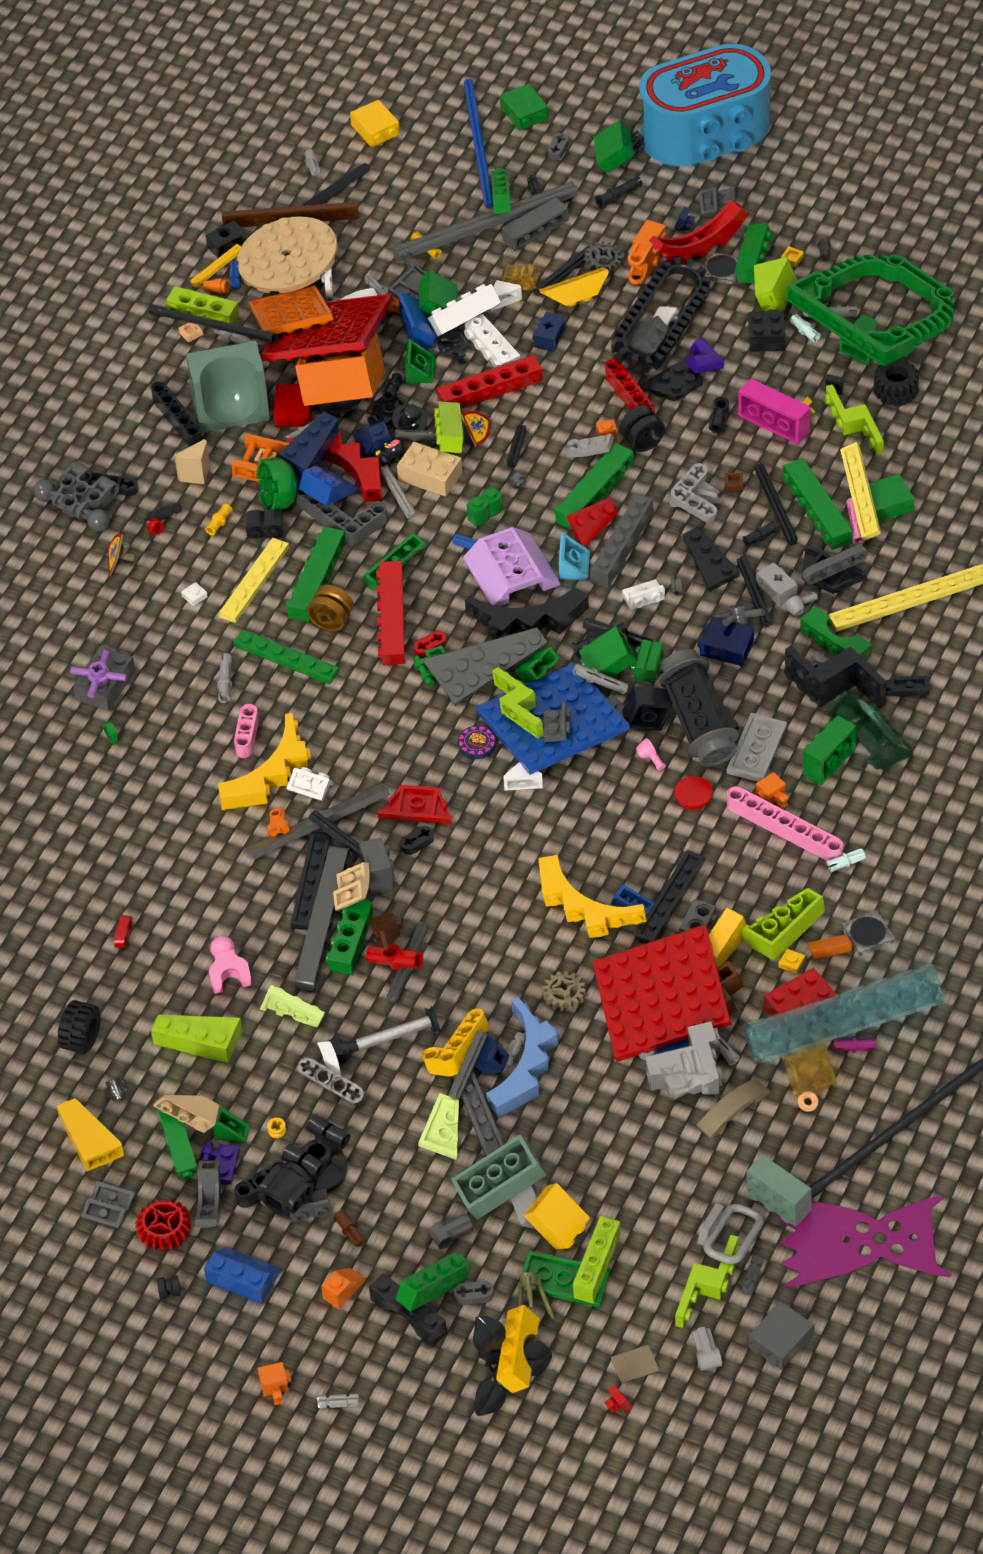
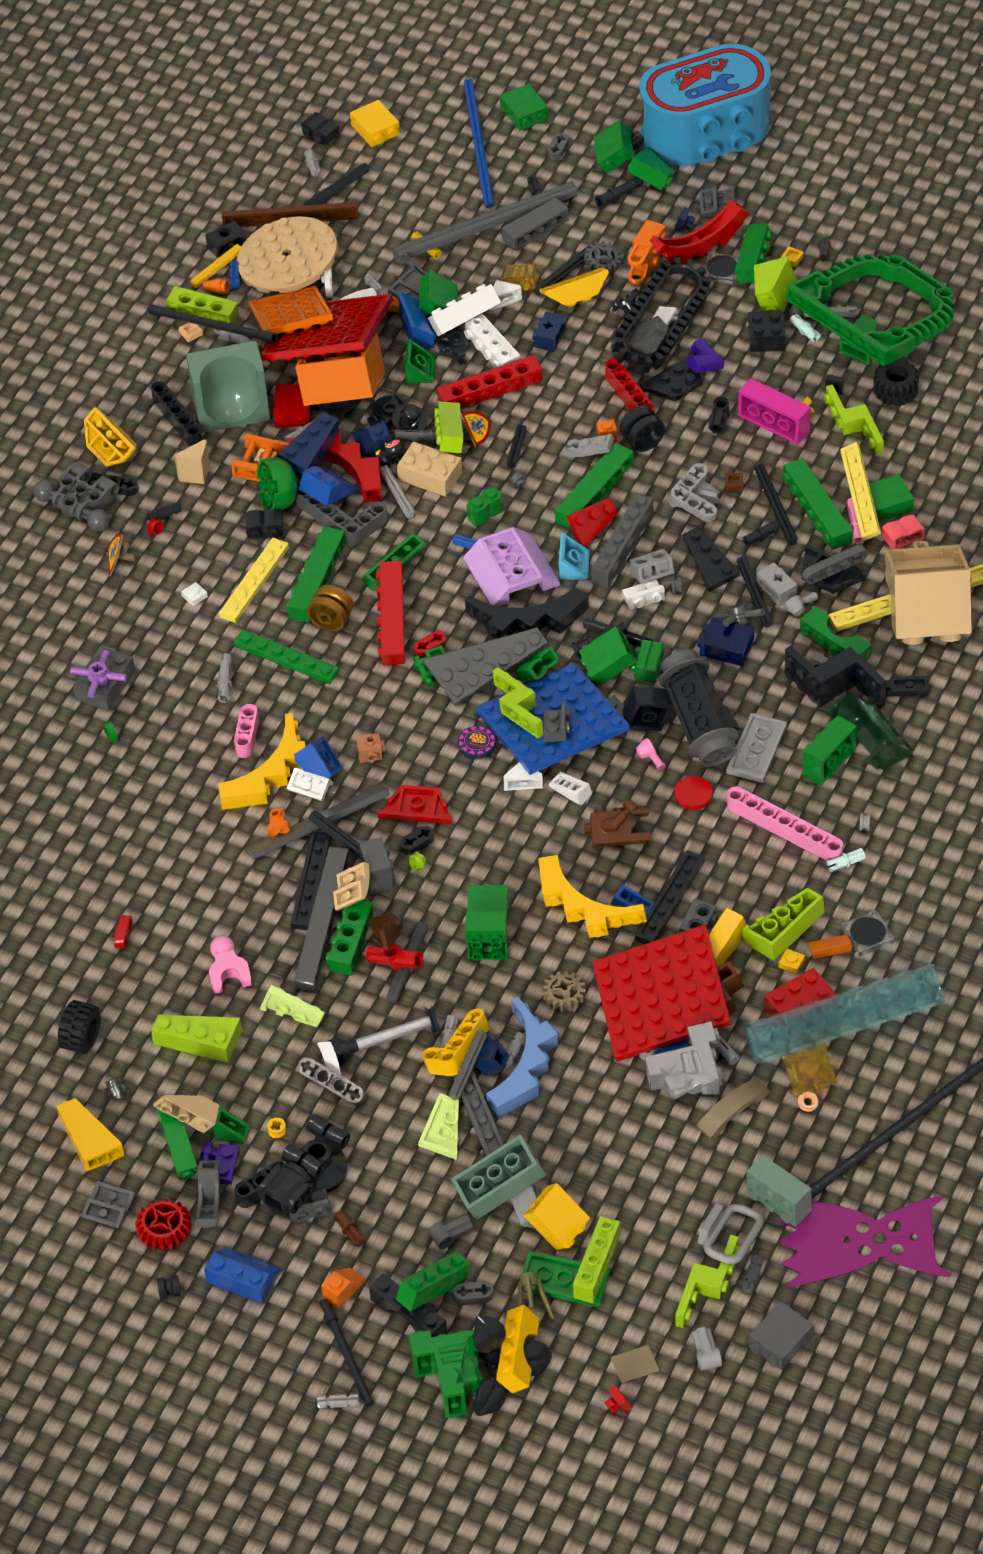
(107, 439): none -> yellow wedge
(218, 519): yellow pin -> none
(274, 1381): orange brick -> none
(318, 759): none -> blue slope
(320, 128): none -> black brick
(332, 1320): none -> black bar
(370, 747): none -> nougat brick
(392, 386): black pin -> none
(417, 861): none -> lime plate
(449, 1029): none -> light grey axle
(454, 1362): none -> green brick
(487, 922): none -> green brick
(500, 191): green arch -> none
(577, 791): none -> white slope
(599, 678): light grey pin -> none
(614, 827): none -> reddish brown torso
(626, 304): none -> black plate
(651, 169): none -> green slope
(651, 566): none -> light grey brick
(772, 790): orange brick -> none
(854, 1044): magenta pin -> none
(864, 822): none -> light grey bush
(903, 532): none -> coral brick
(929, 592): none -> tan piece

